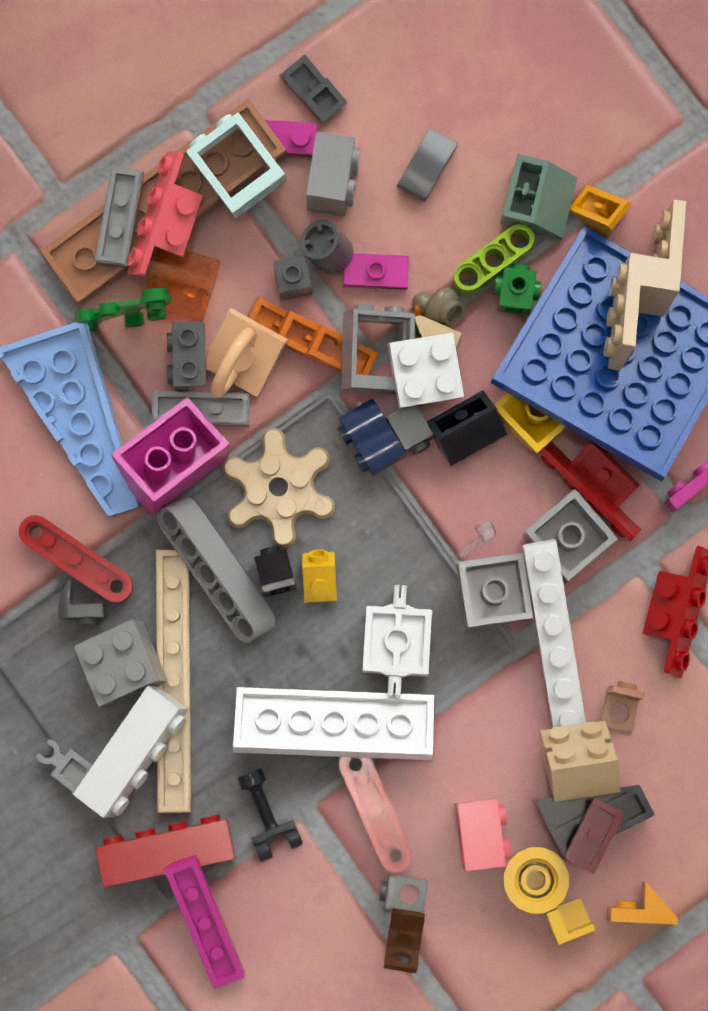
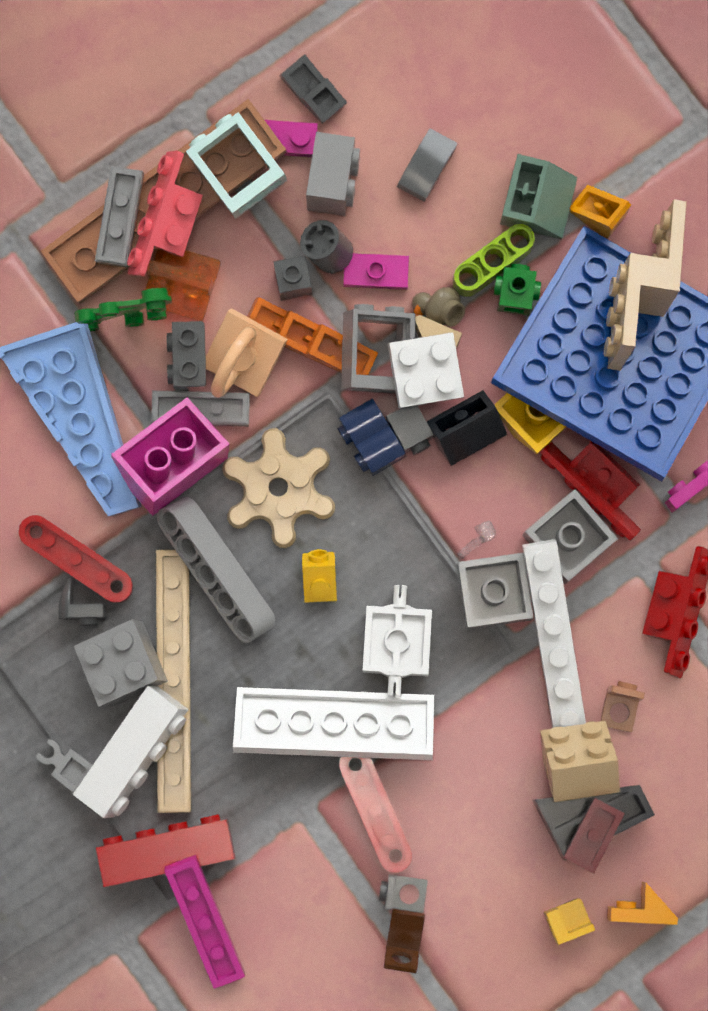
(253, 783): black bar -> none
(274, 571): black slope -> none
(481, 834): coral brick -> none
(536, 880): yellow piece -> none

